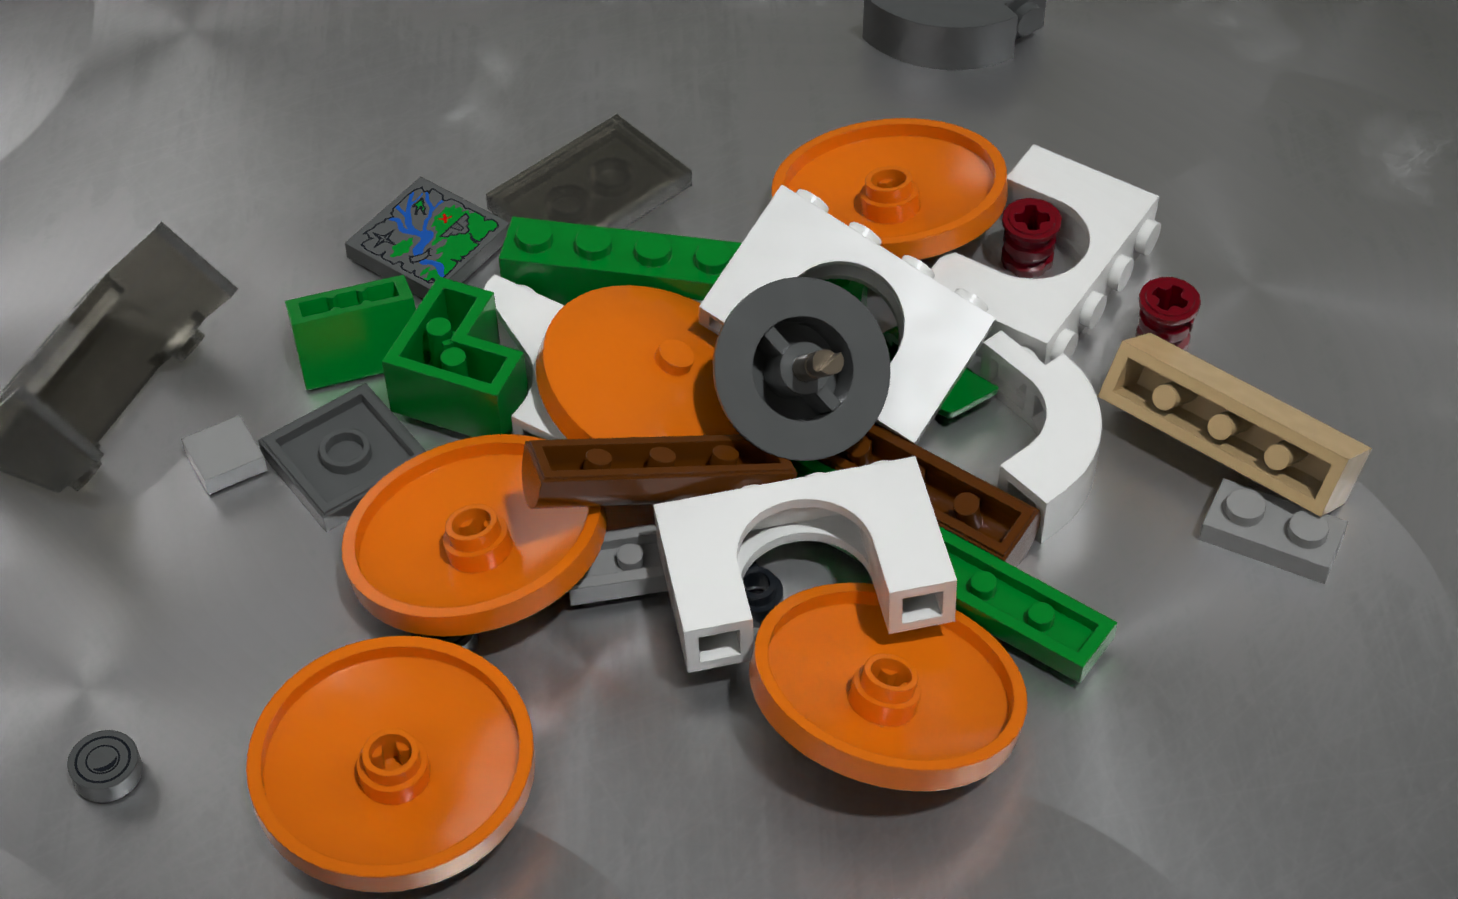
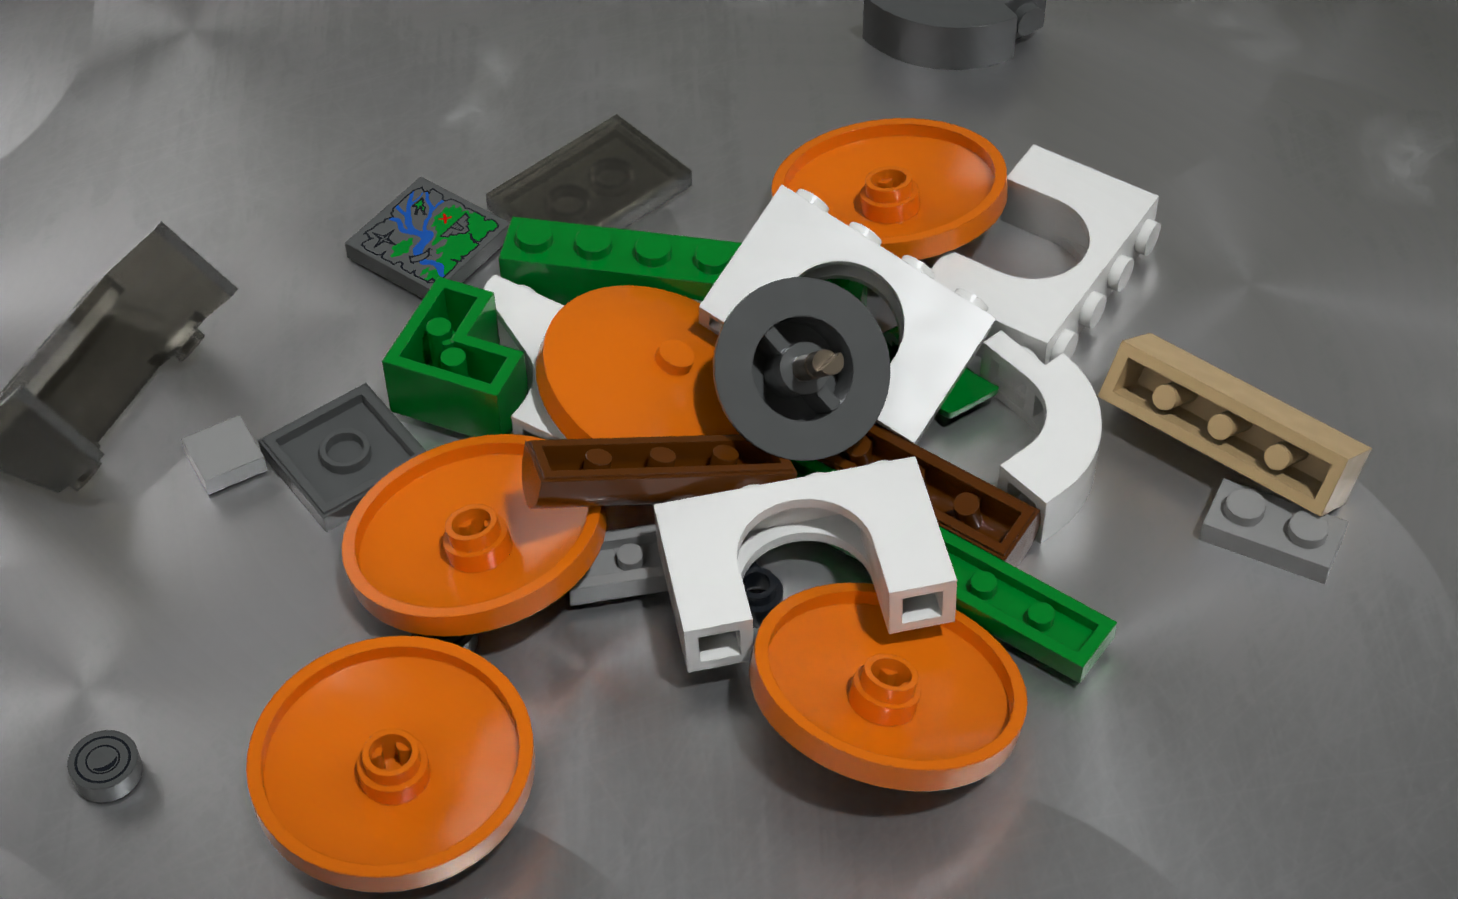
(348, 329): green brick -> none
(1029, 237): dark red bush -> none
(1168, 310): dark red bush -> none

